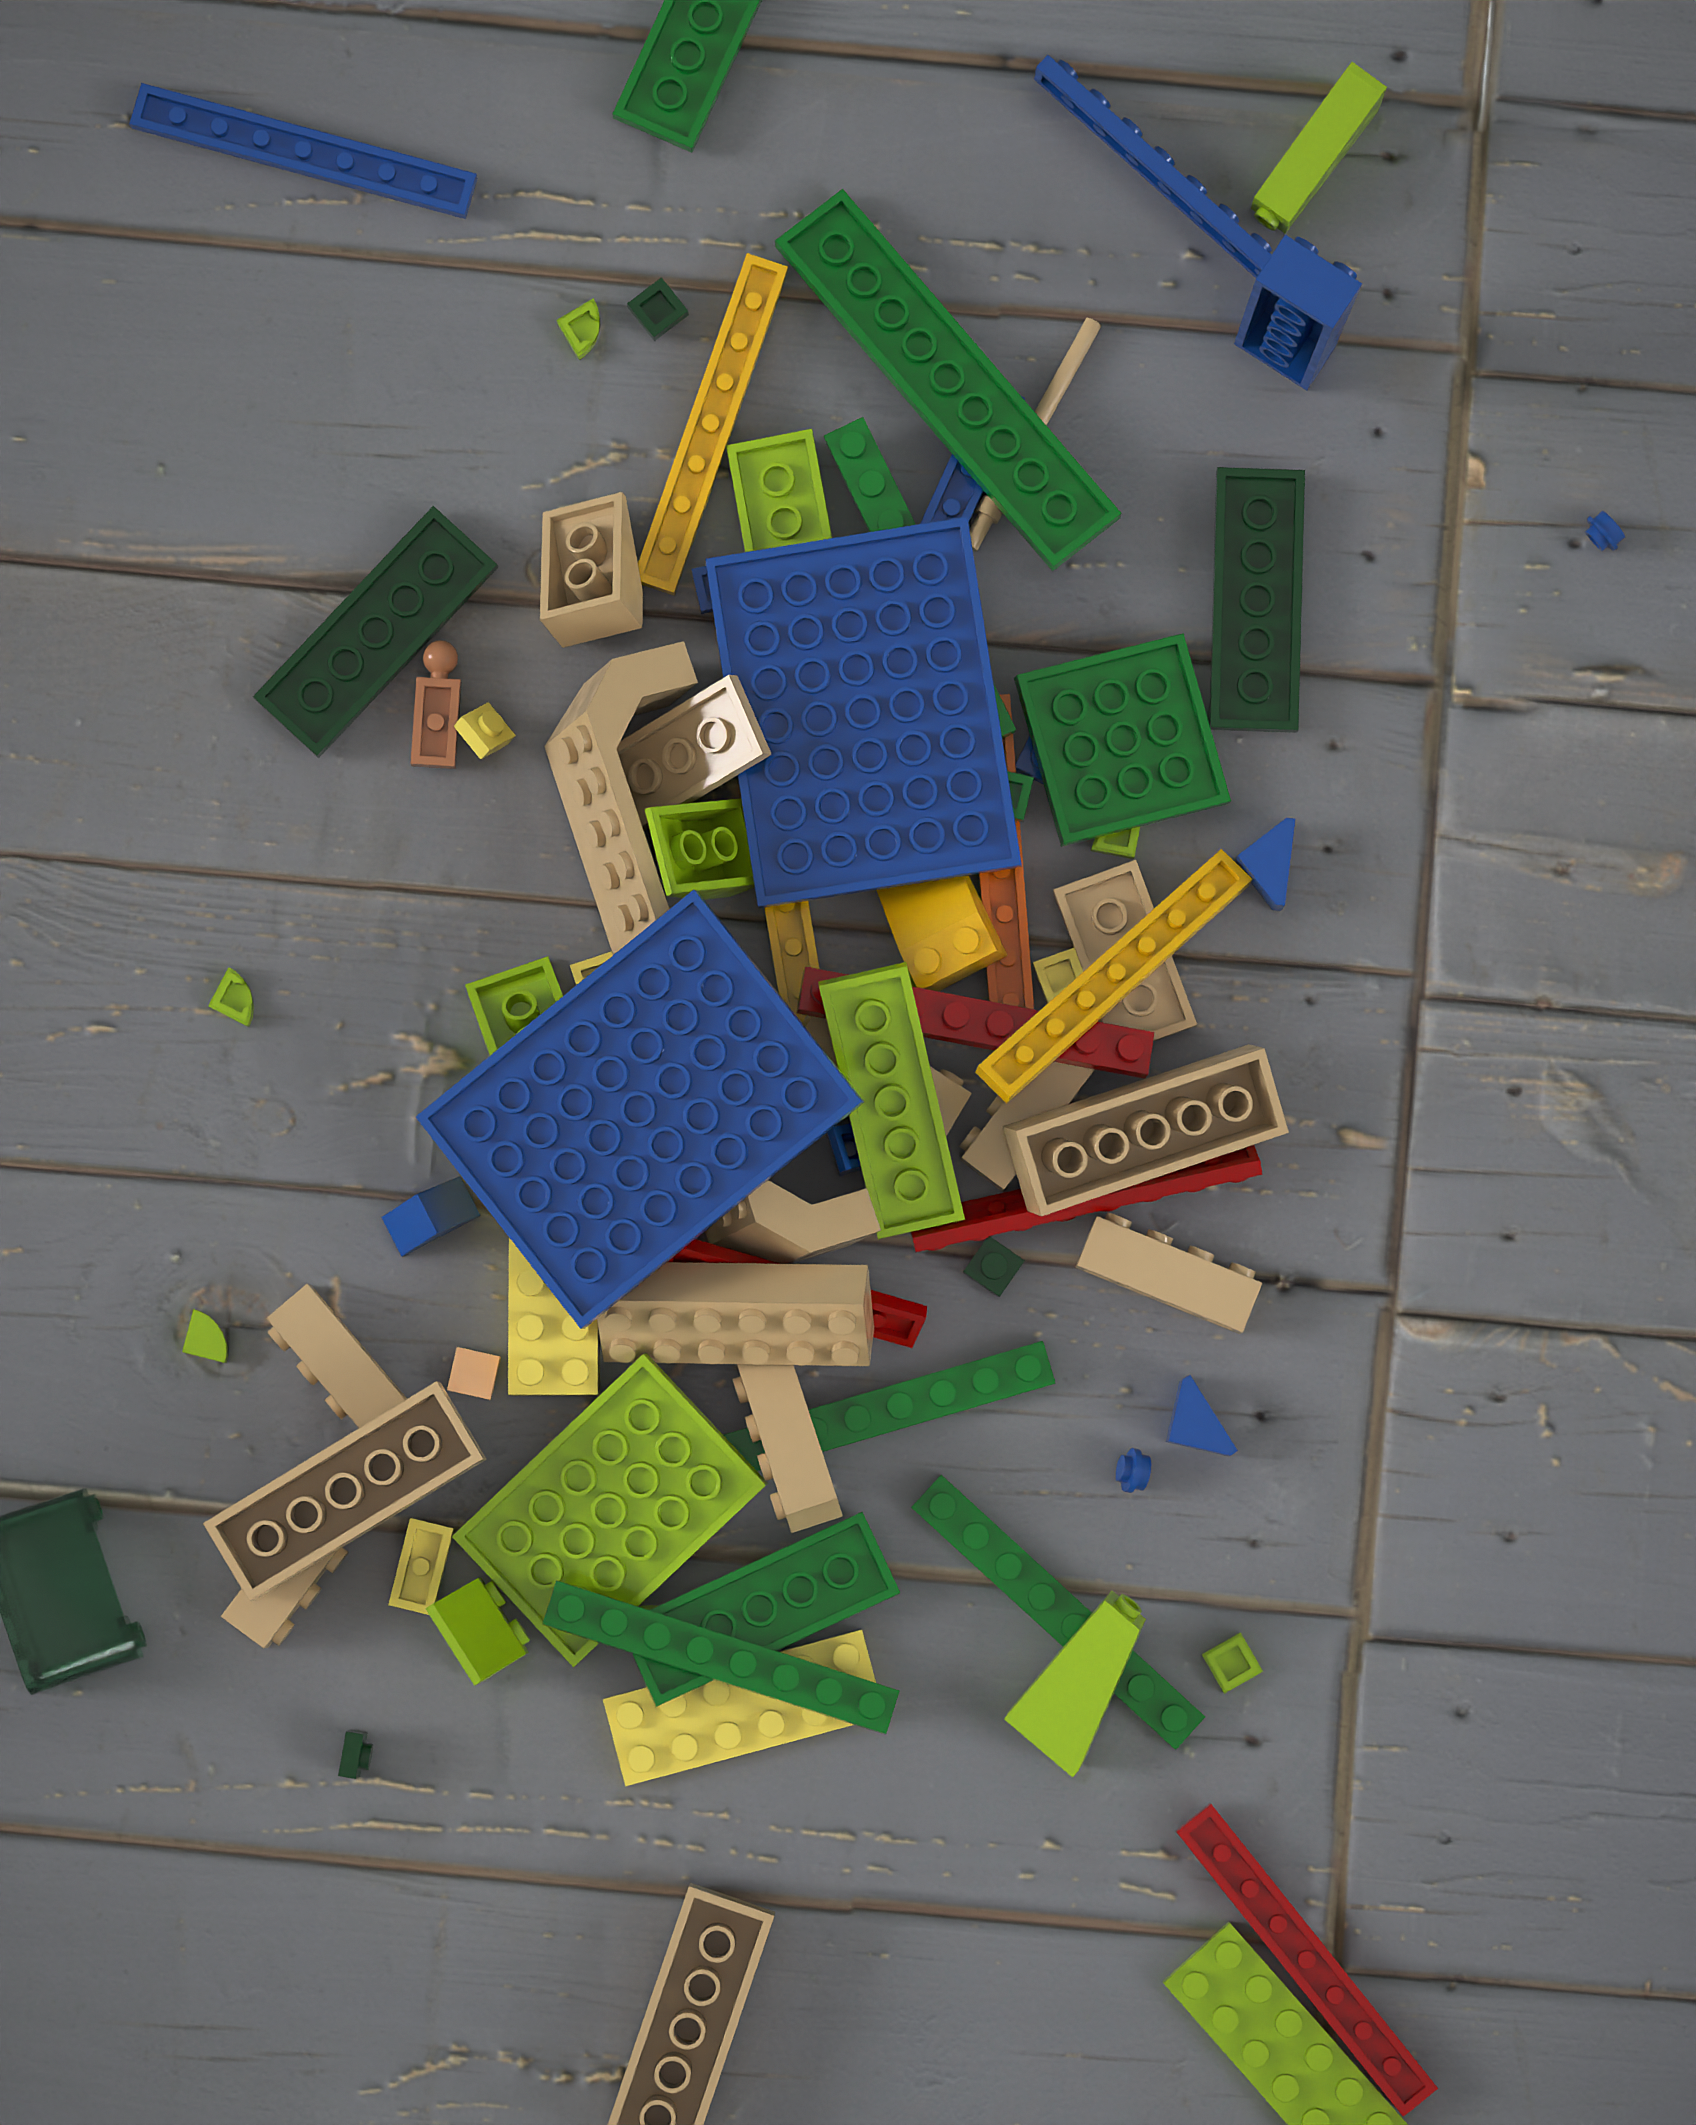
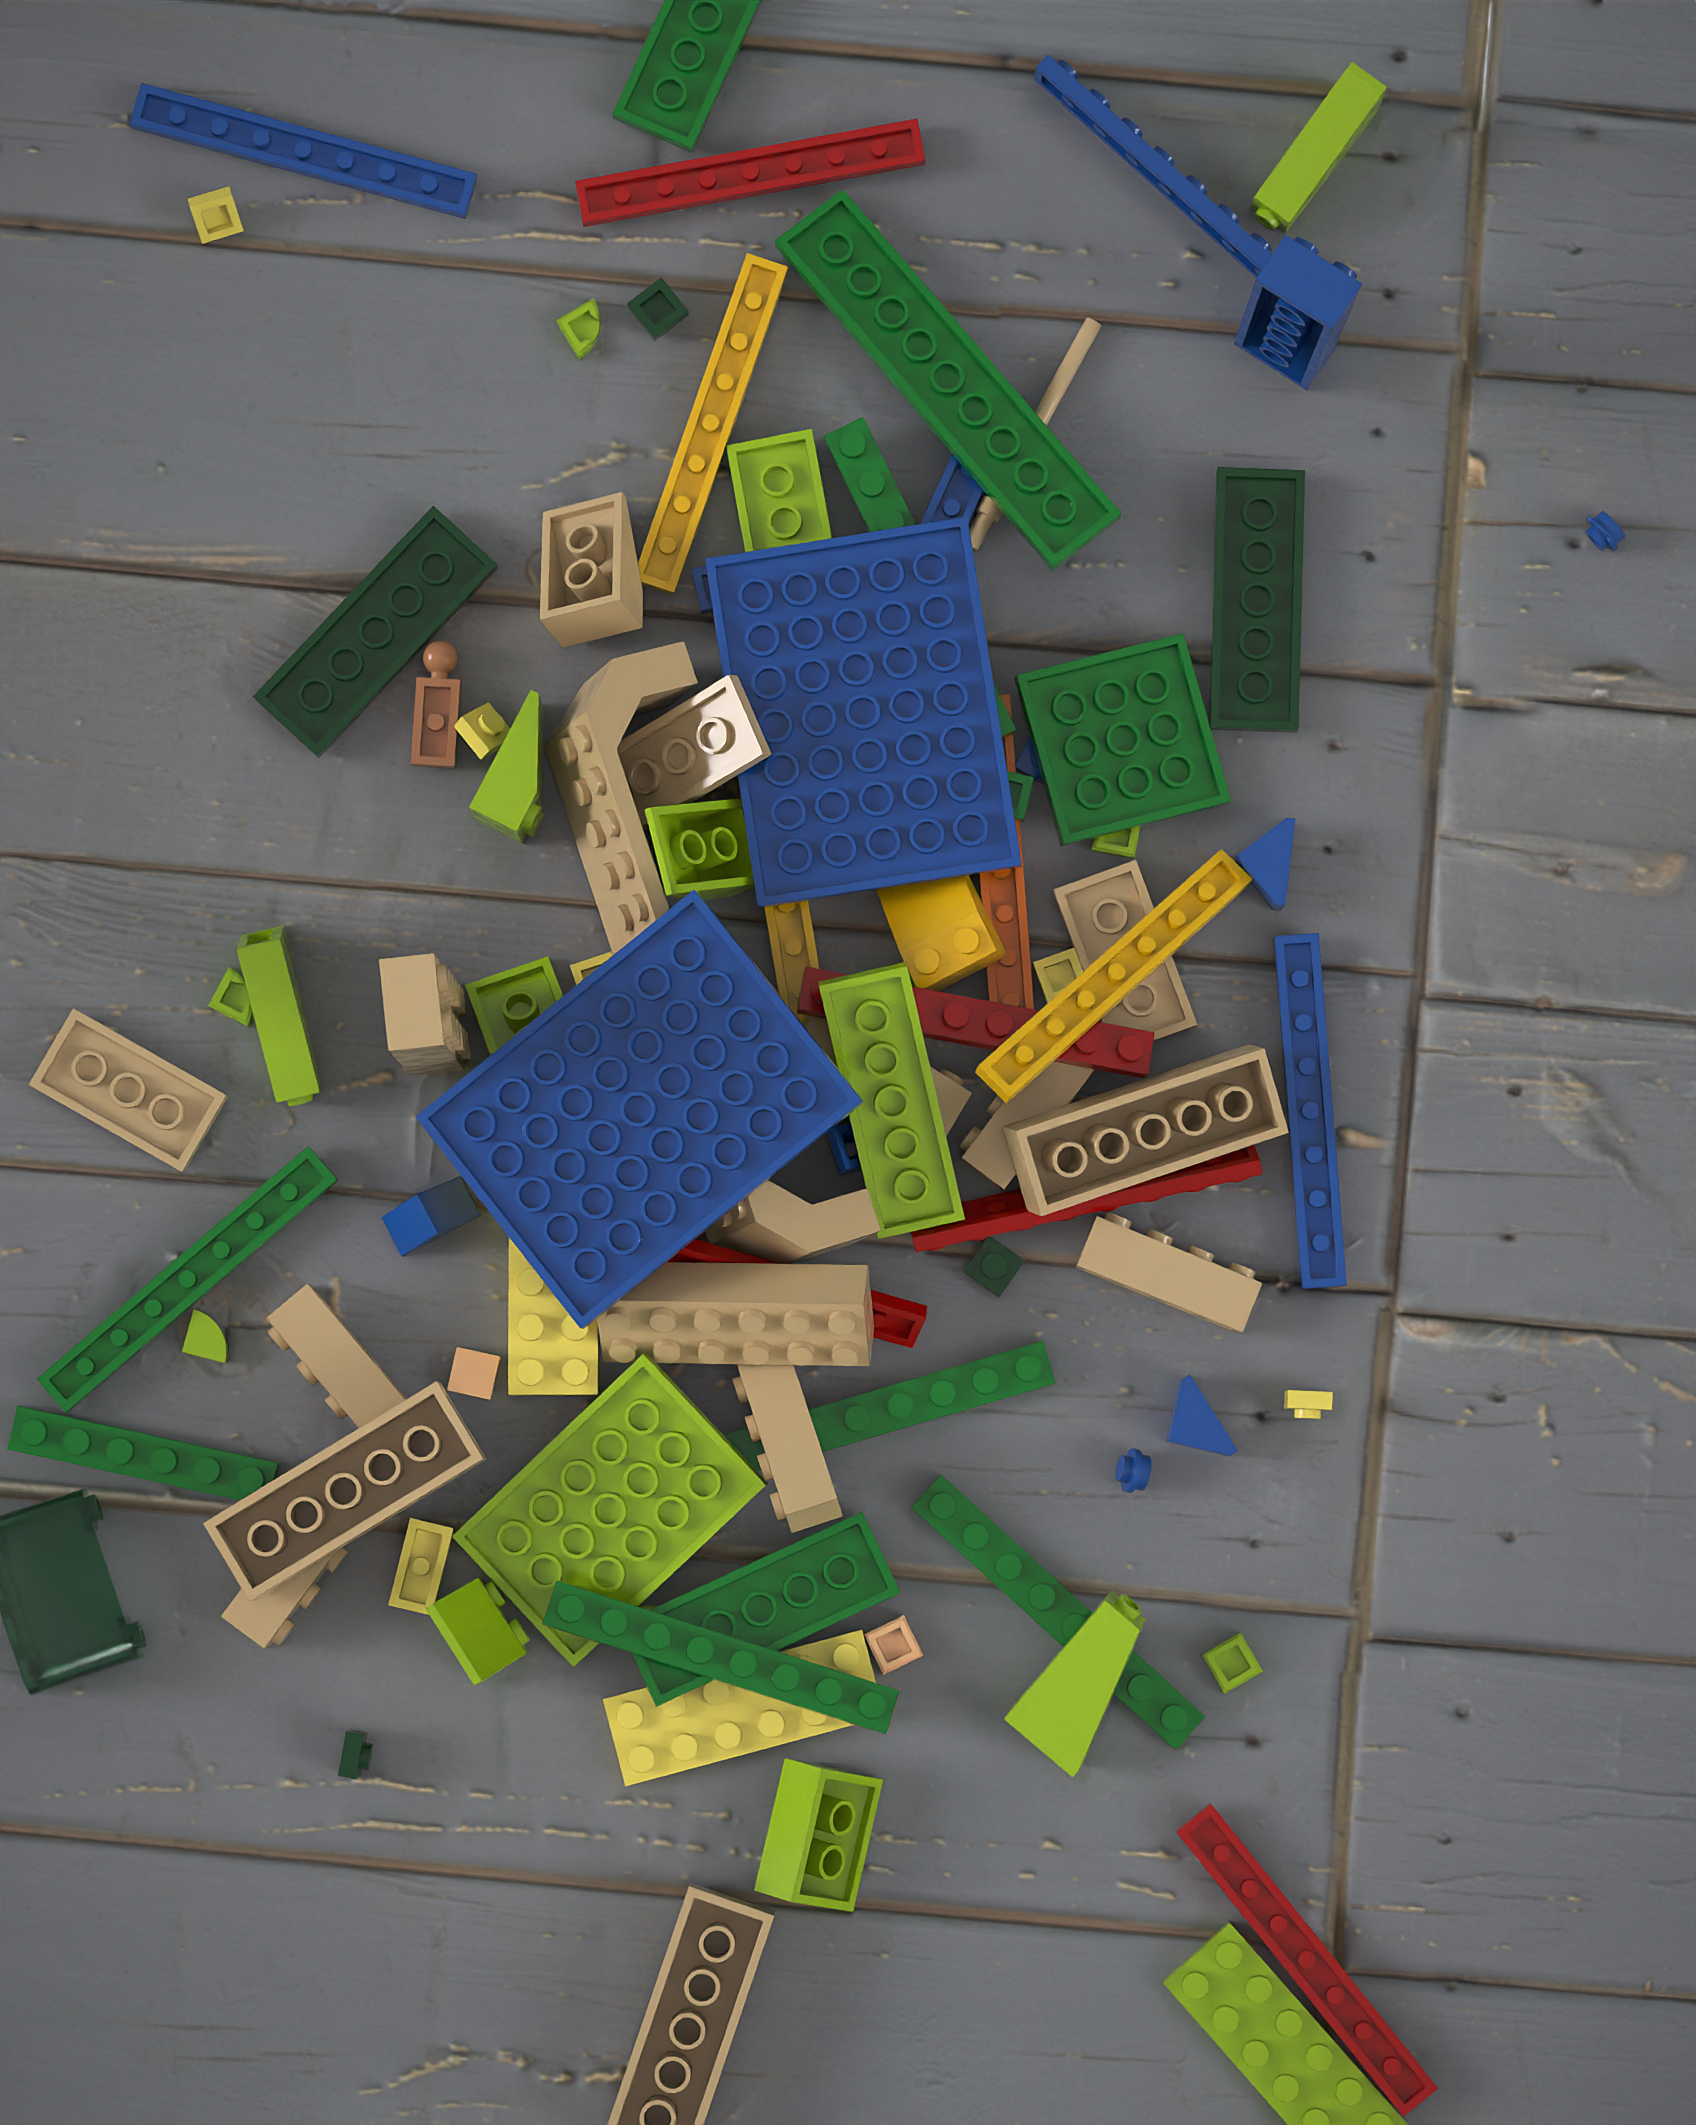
(128, 1090): none -> tan plate
(139, 1454): none -> green plate
(187, 1279): none -> green plate
(215, 214): none -> light yellow plate
(279, 1015): none -> lime slope
(423, 1014): none -> tan brick
(513, 786): none -> lime slope
(750, 172): none -> red plate
(818, 1835): none -> lime slope
(893, 1644): none -> light nougat tile
(1308, 1403): none -> light yellow plate
(1309, 1111): none -> blue plate

